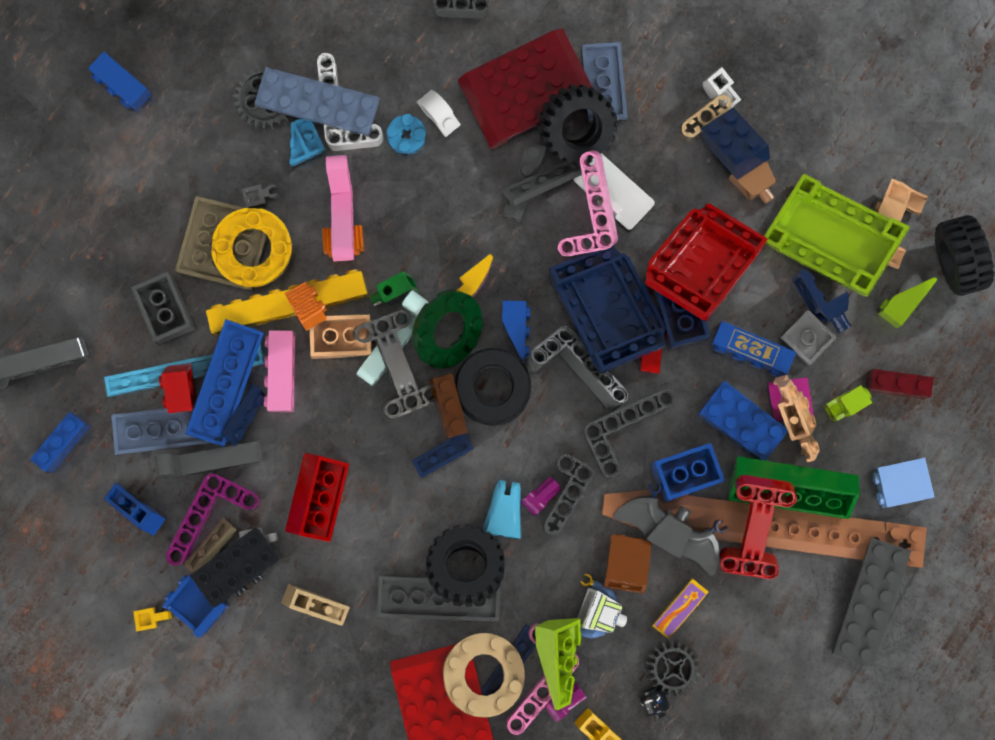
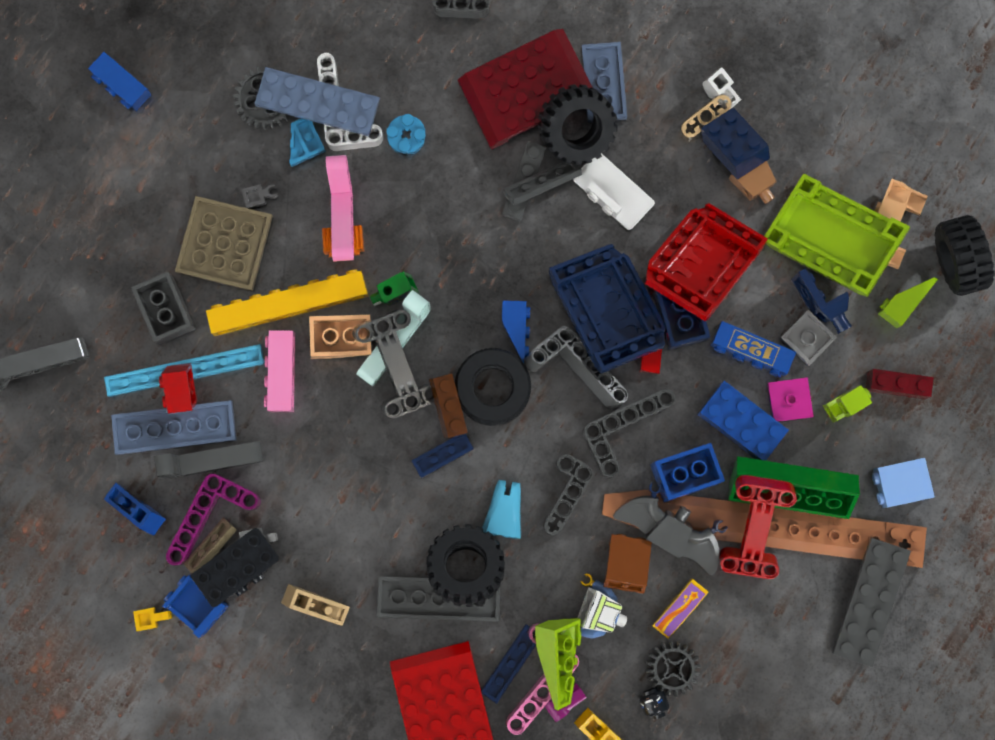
(60, 442): blue brick -> none
(224, 382): blue plate -> none
(243, 220): yellow plate -> none
(244, 415): dark blue plate -> none
(306, 306): orange brick -> none
(317, 497): red slope -> none
(426, 321): dark green plate -> none
(439, 111): white brick -> none
(455, 682): tan plate -> none
(476, 276): yellow slope -> none
(537, 499): magenta piece -> none
(595, 210): bright pink beam -> none
(797, 417): light nougat bracket -> none

